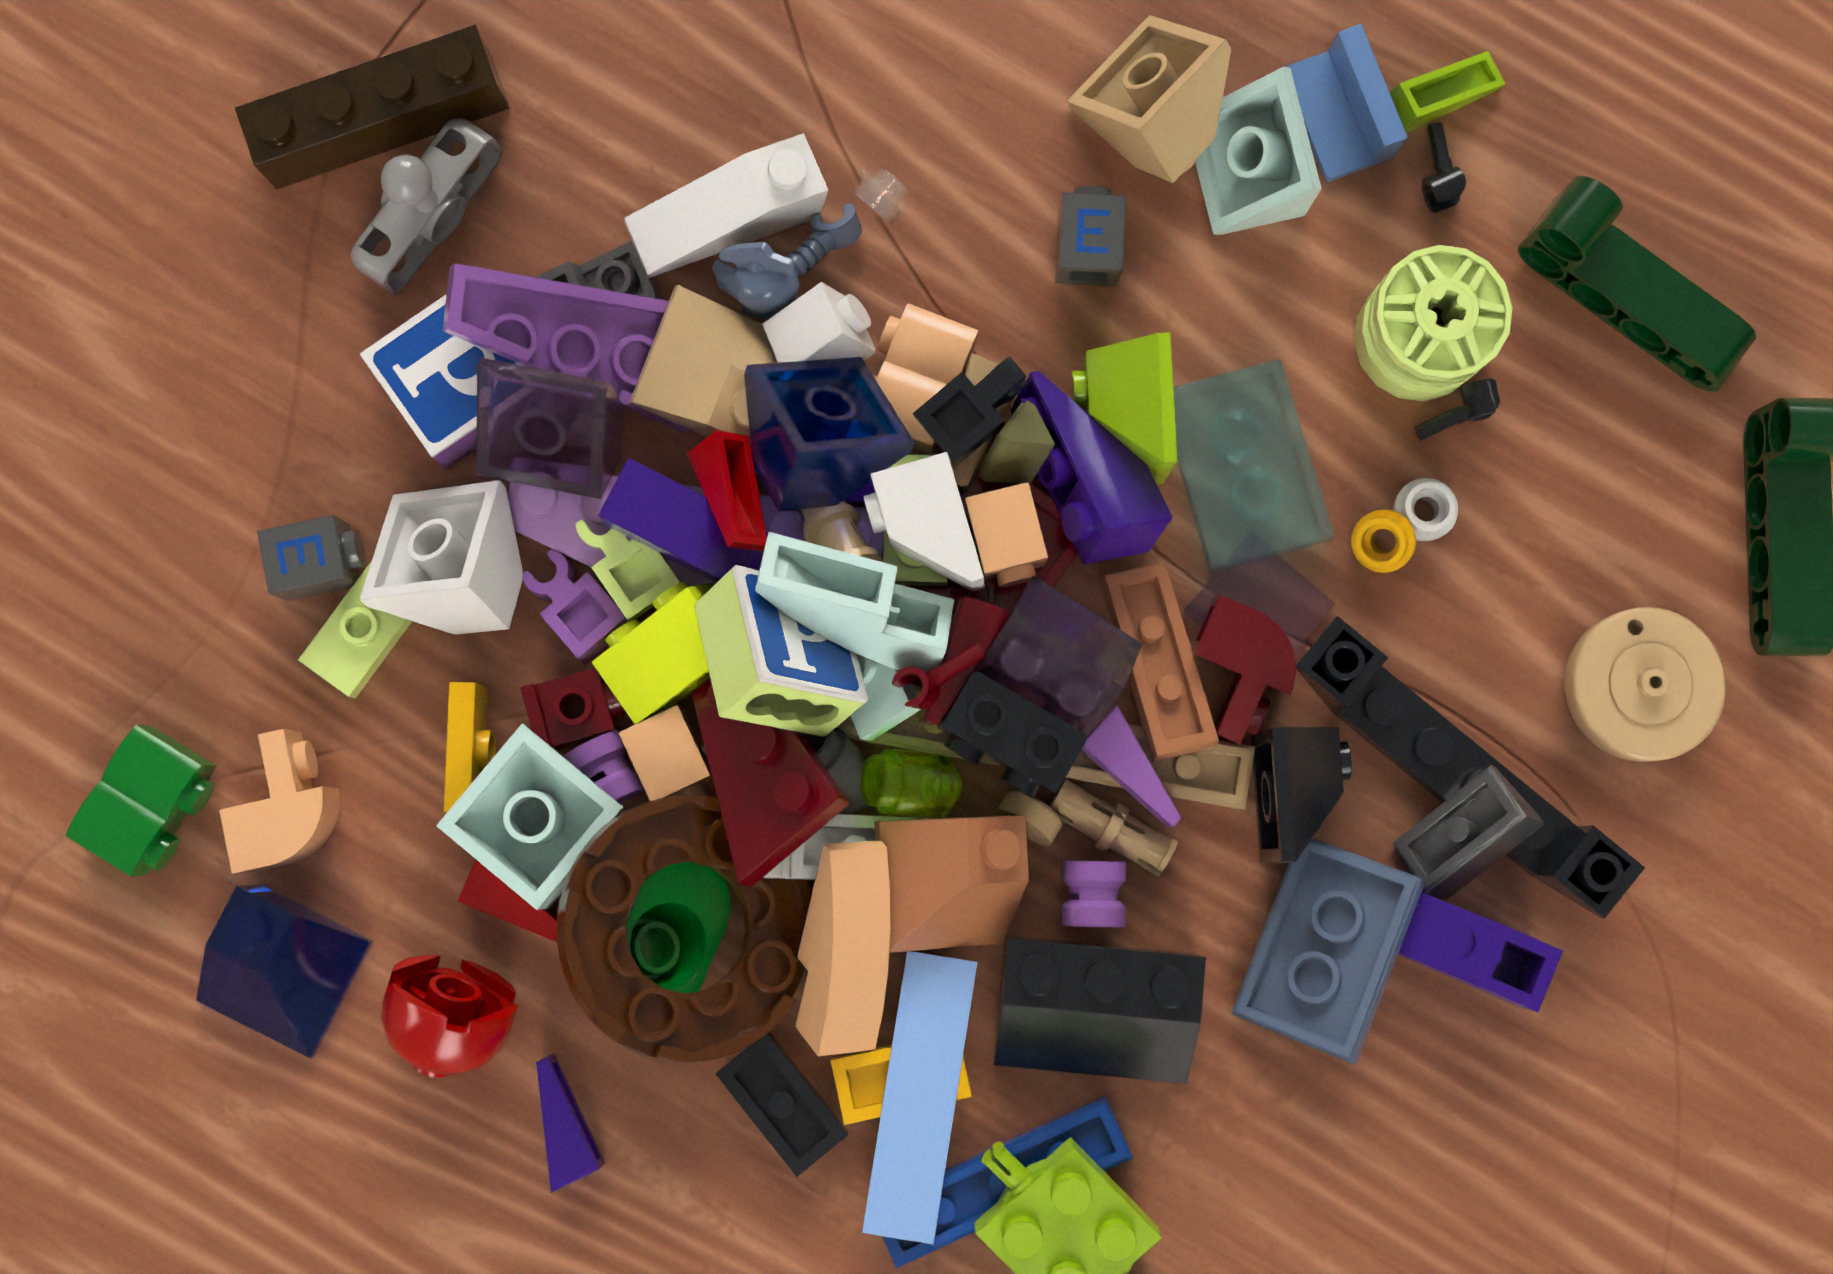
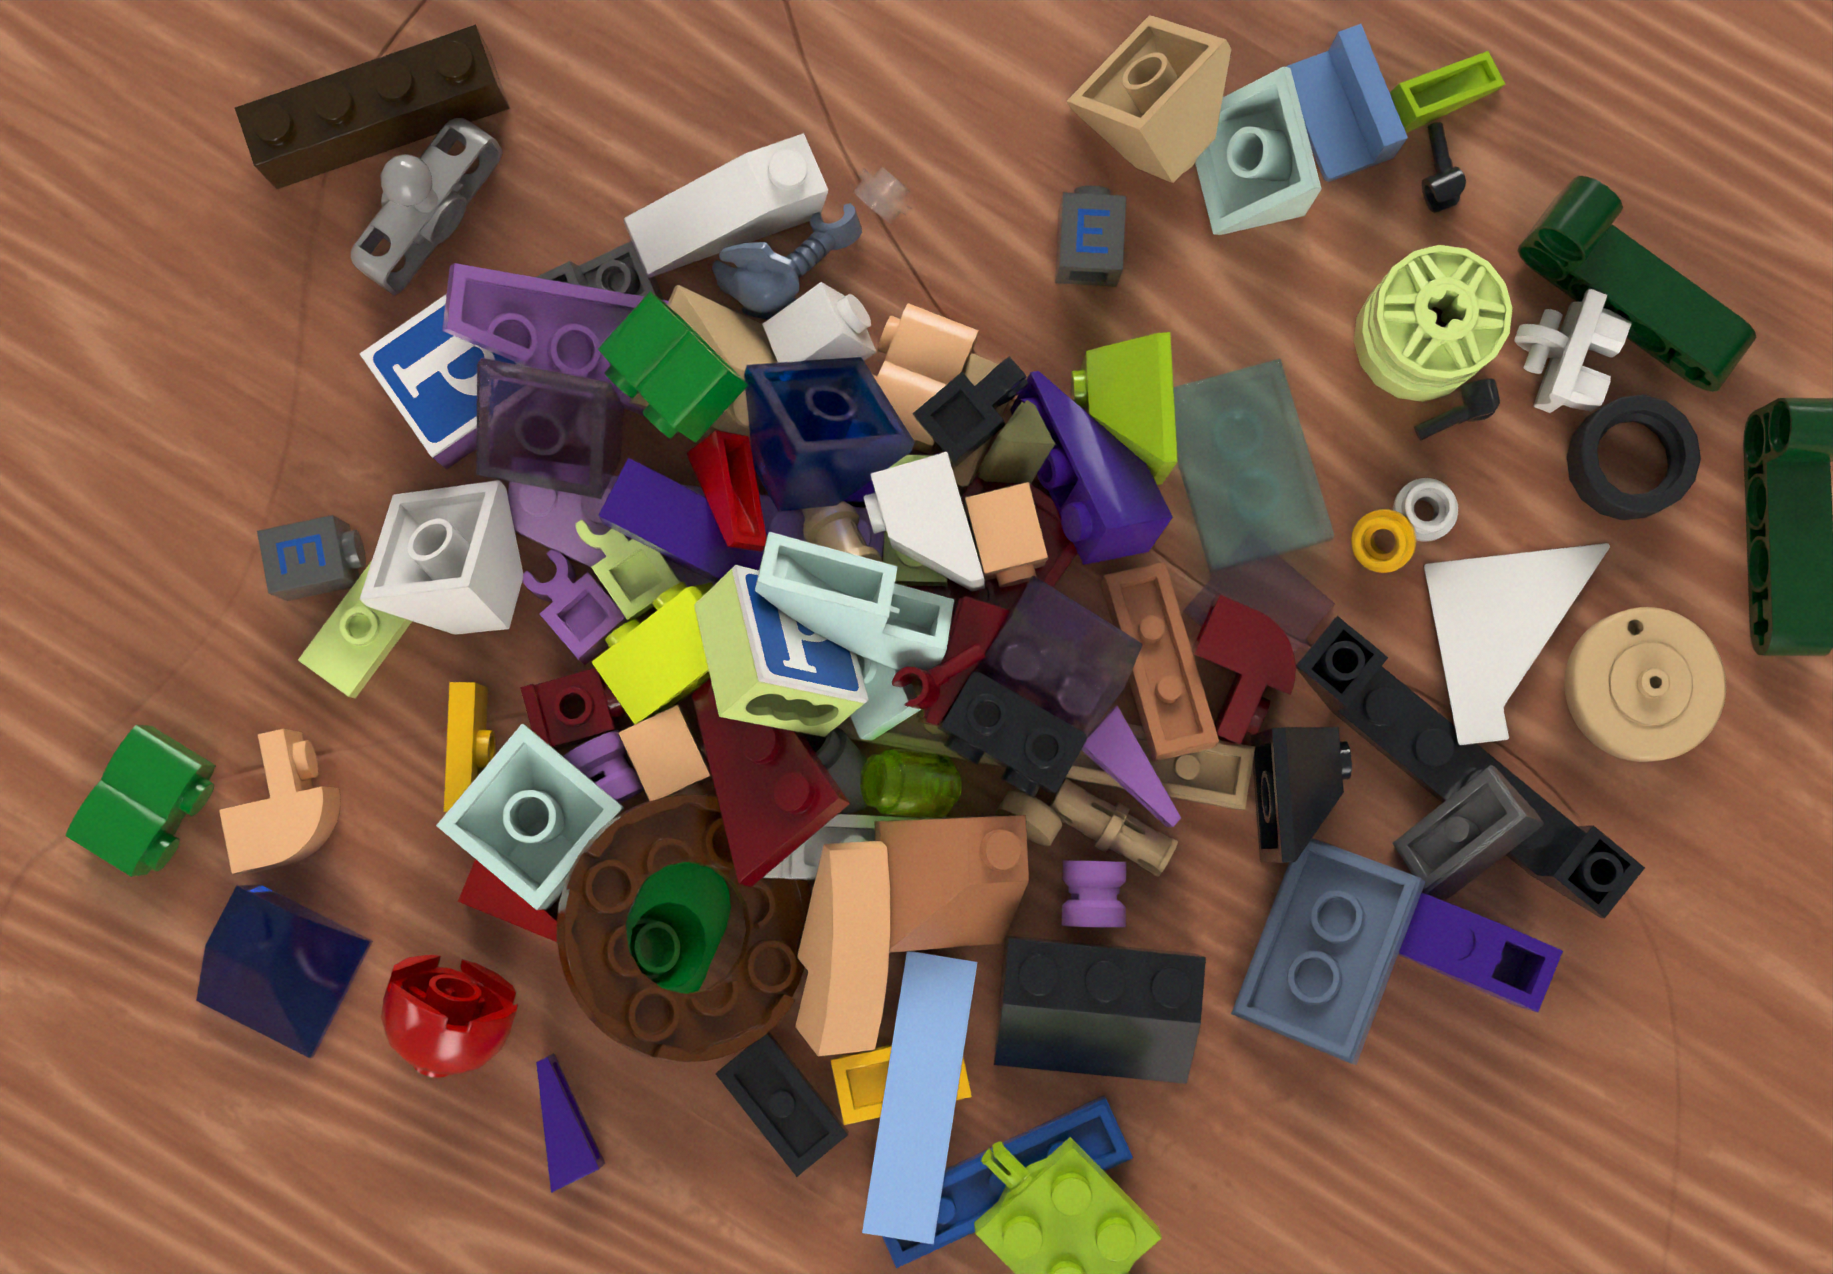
(671, 369): none -> green brick
(1495, 622): none -> white sticker
(1584, 328): none -> white hips
(1673, 432): none -> black tyre

